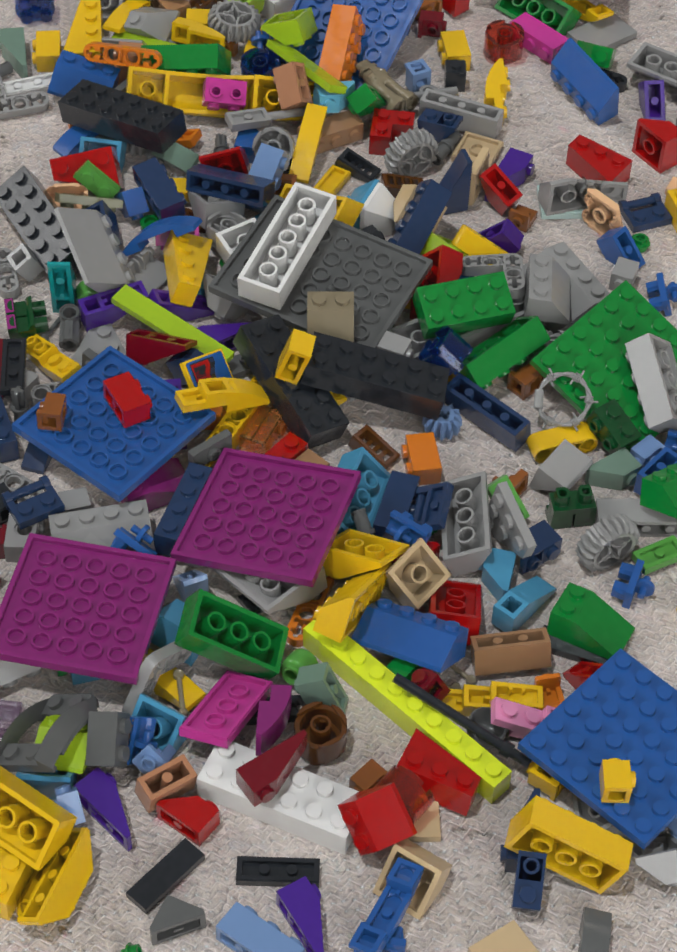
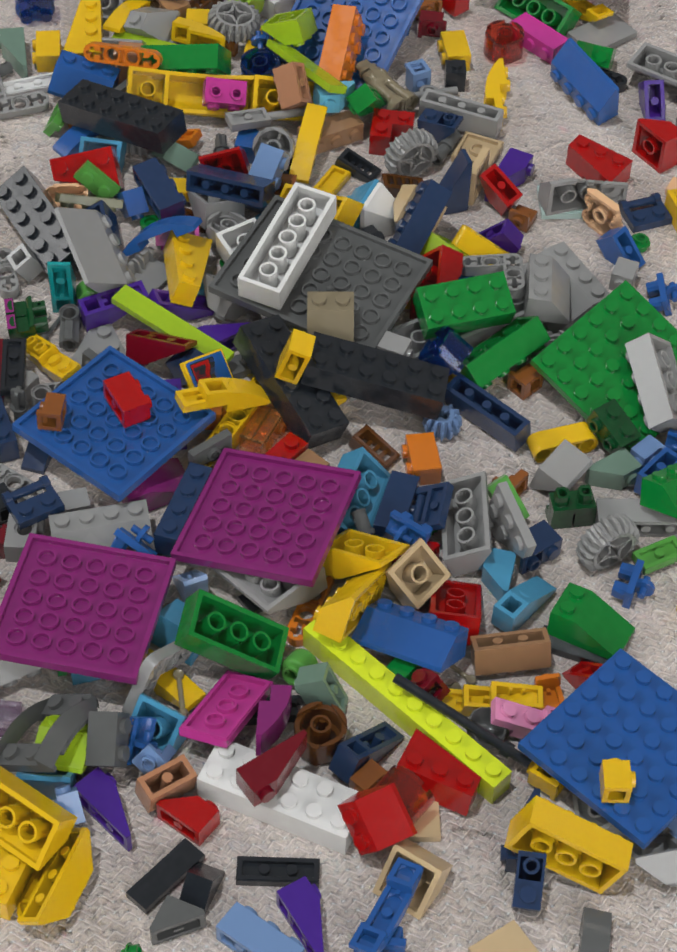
(54, 123): none -> bright green plate
(201, 885): none -> black slope
(358, 750): none -> dark blue slope
(539, 395): light grey piece -> none

